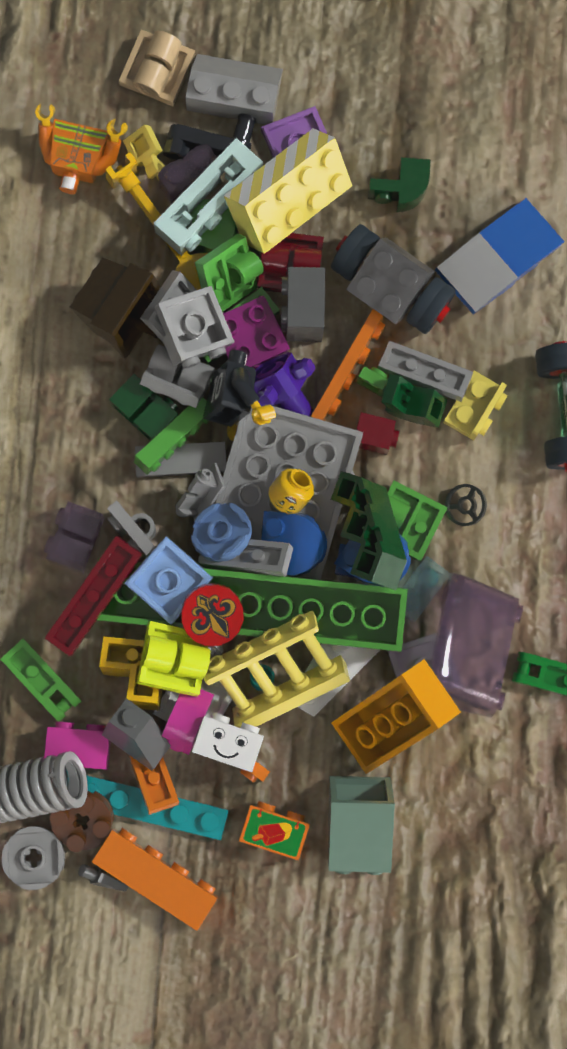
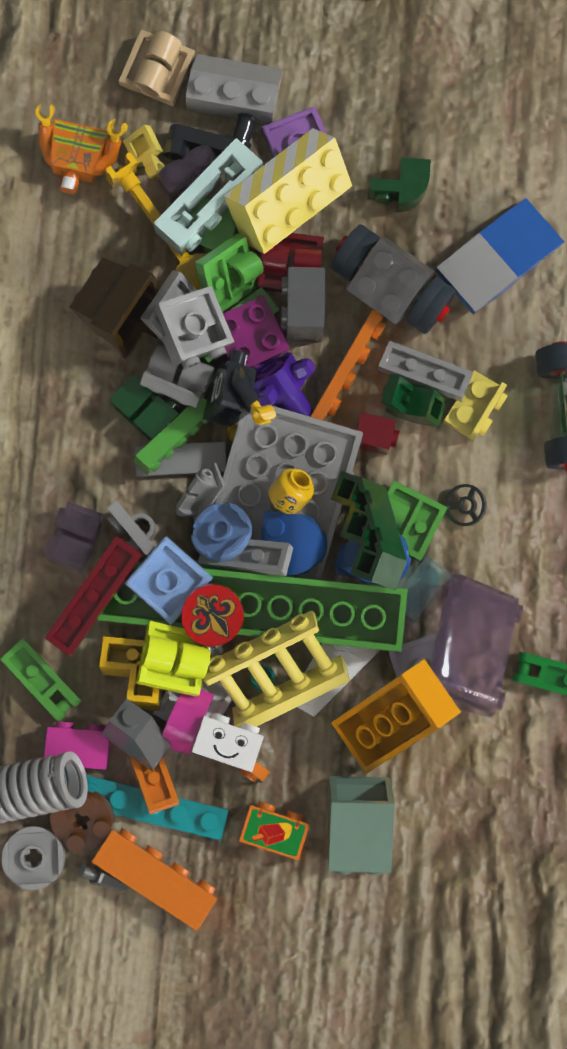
(373, 380): bright green plate -> none

